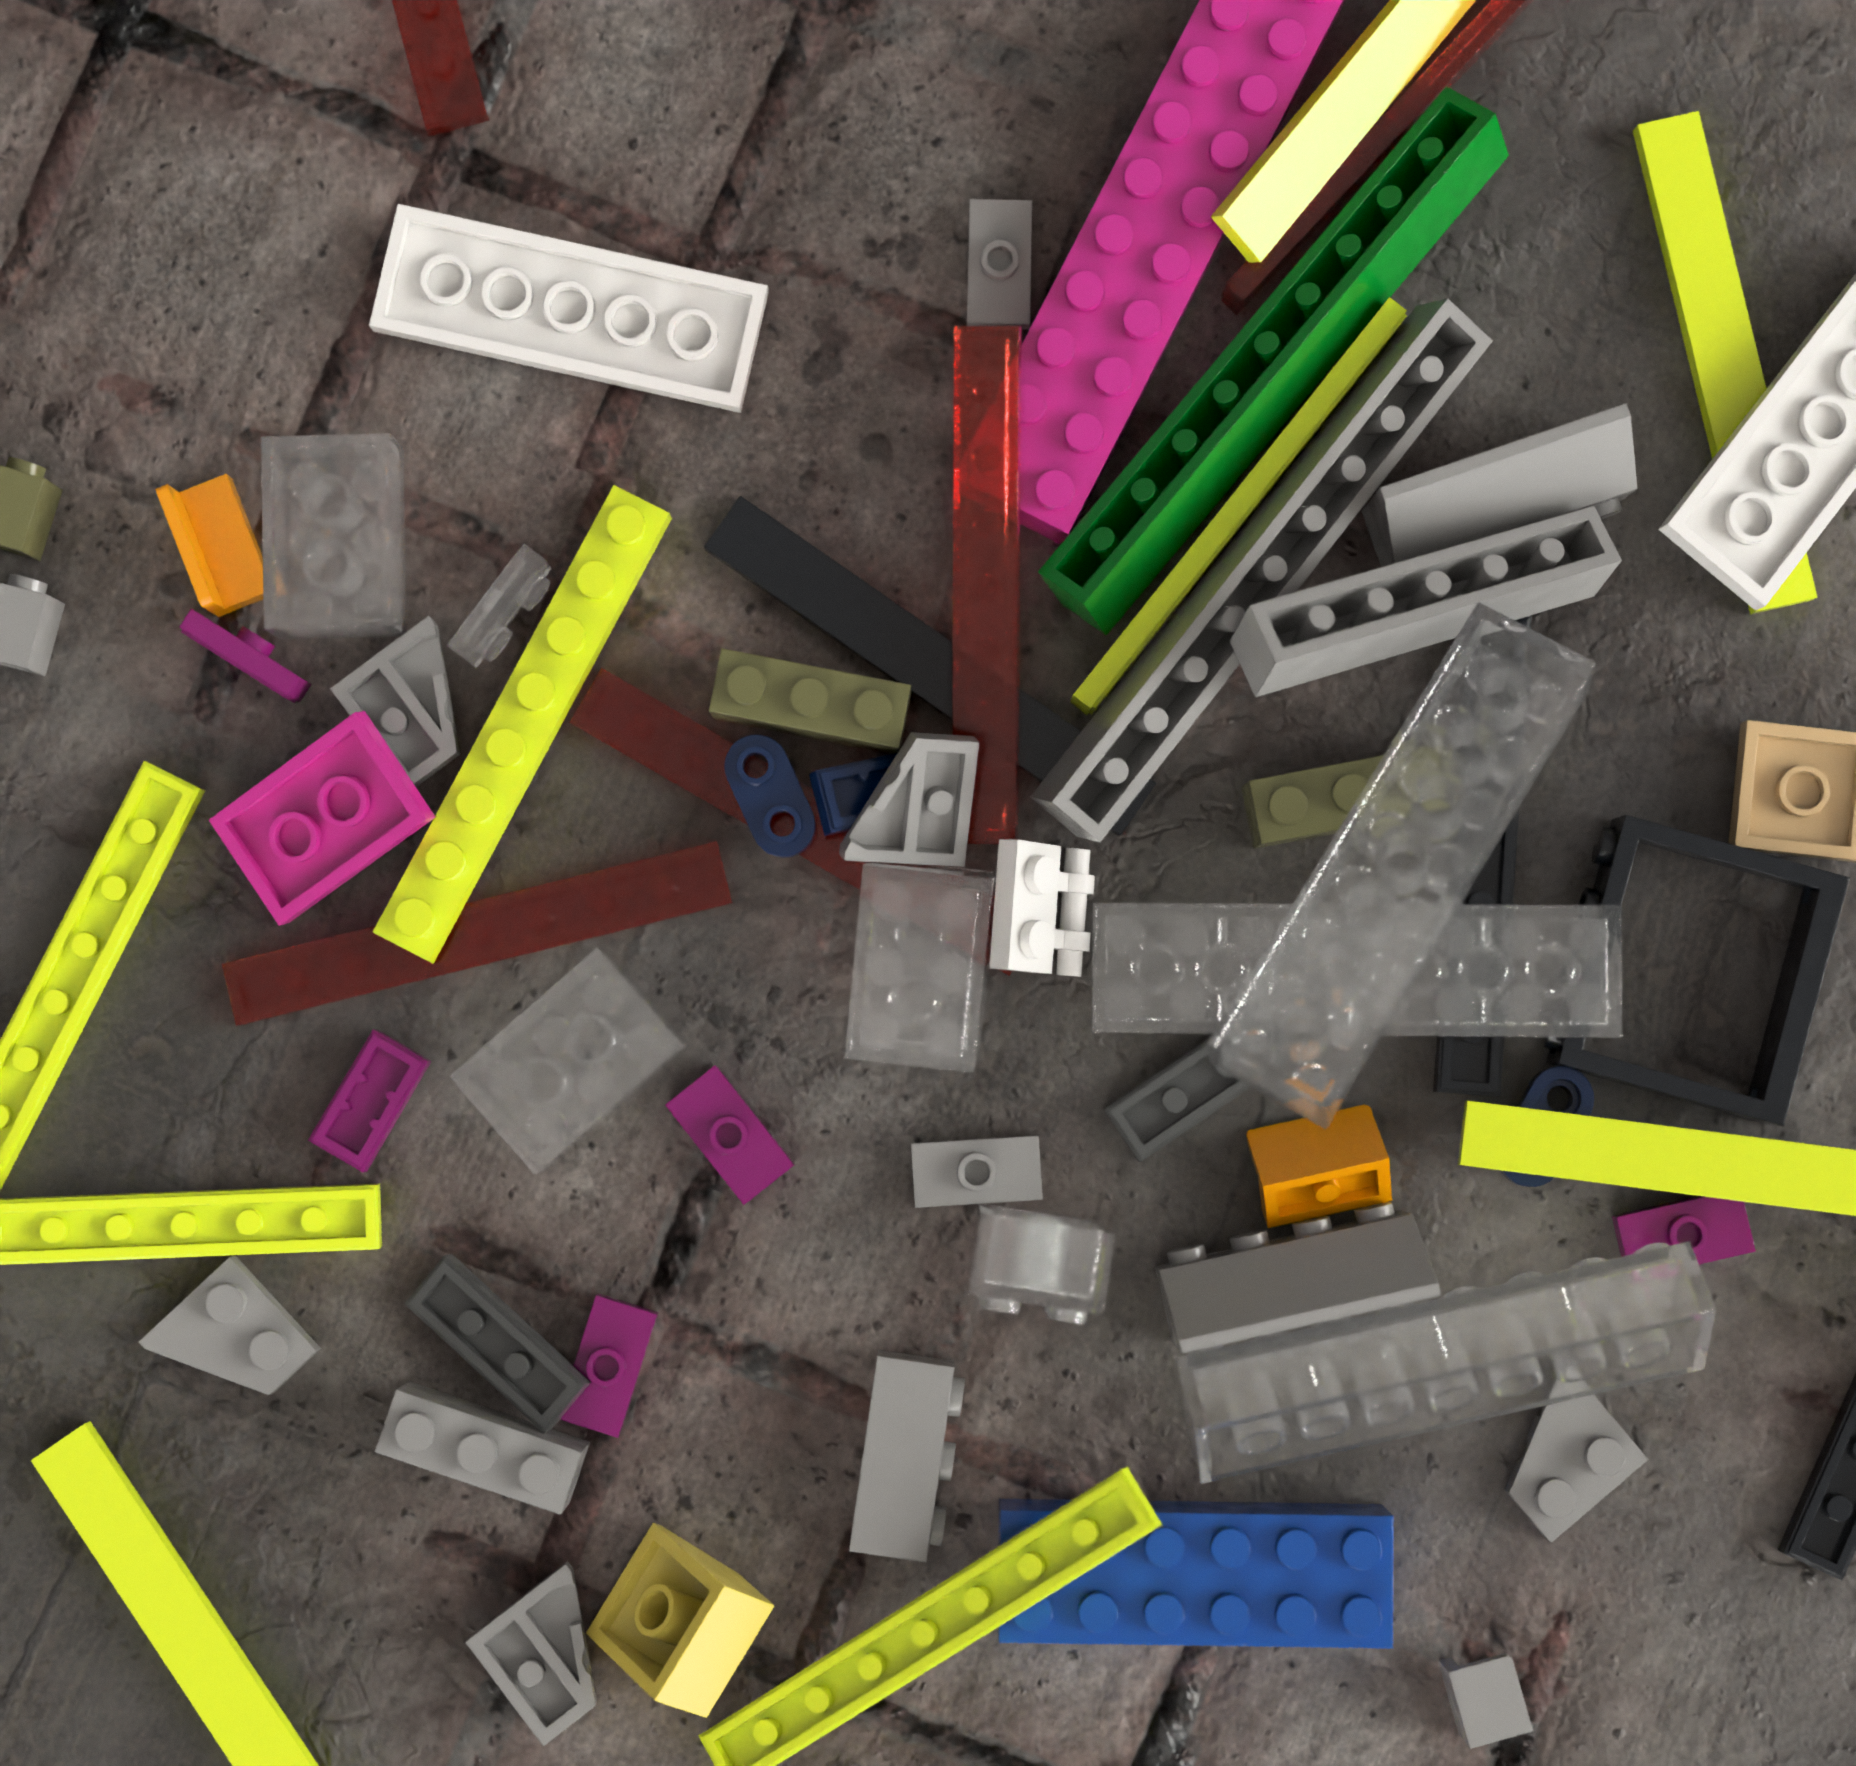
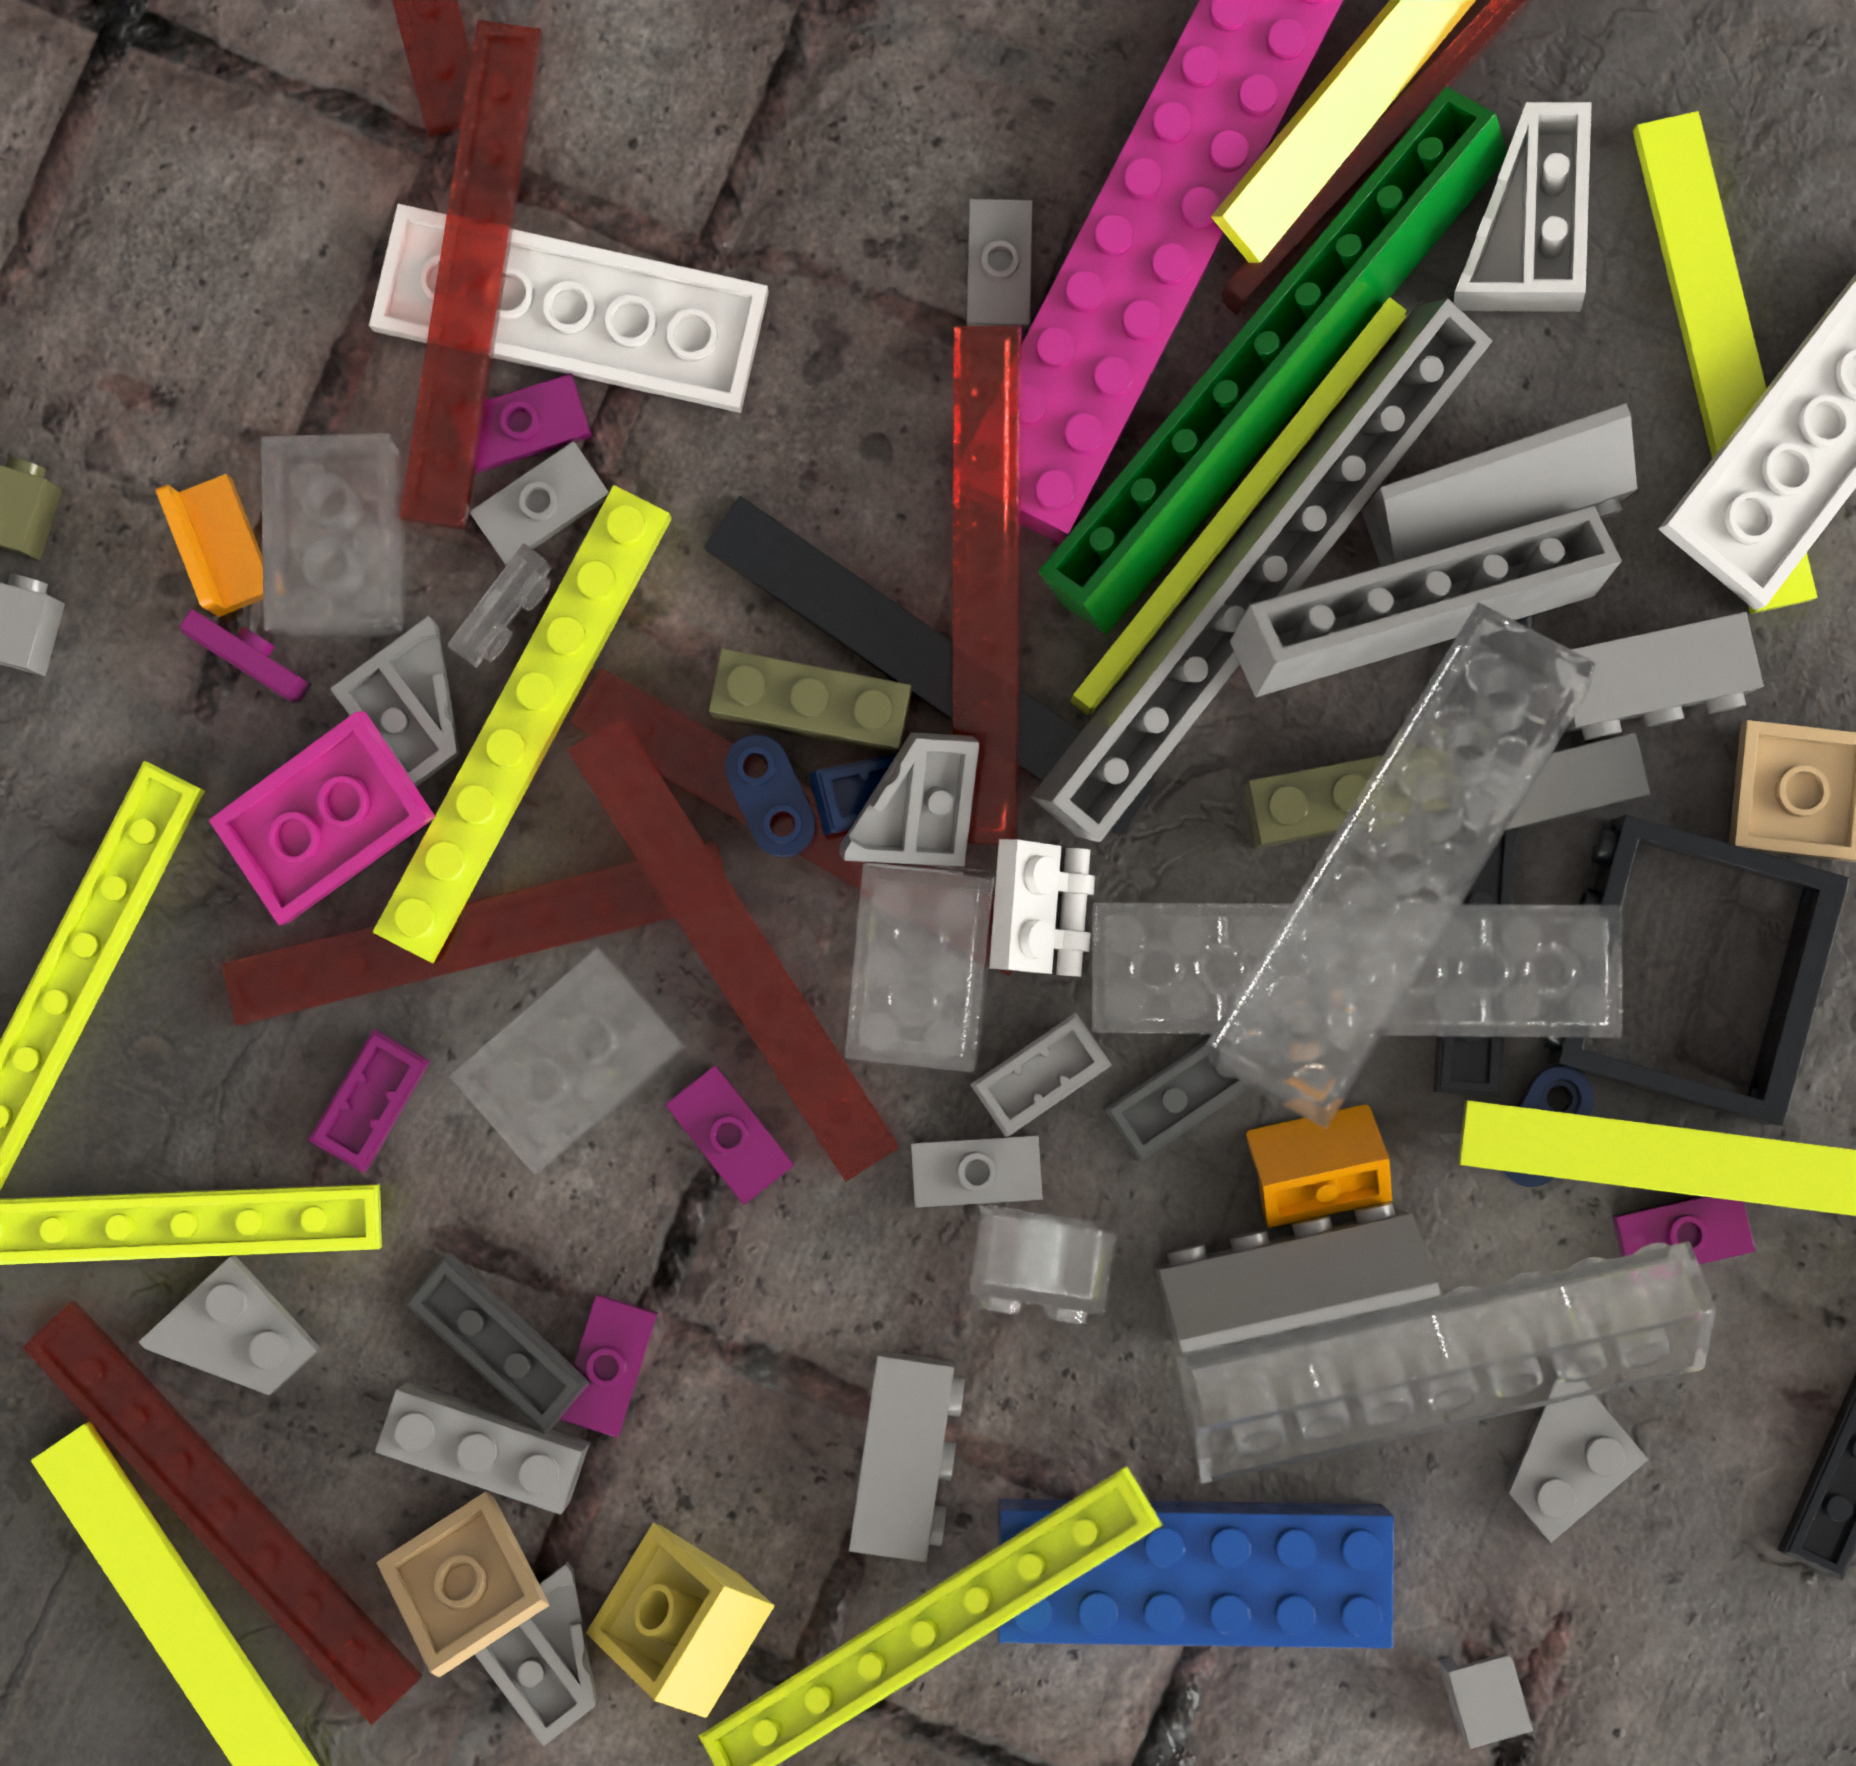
(222, 1512): none -> clear red tile
(462, 1584): none -> tan plate
(471, 275): none -> clear red tile
(531, 423): none -> magenta plate
(540, 503): none -> light grey plate
(733, 948): none -> clear red tile
(1040, 1074): none -> light grey plate
(1536, 223): none -> white wedge
(1585, 780): none -> dark grey tile
(1666, 672): none -> light grey brick

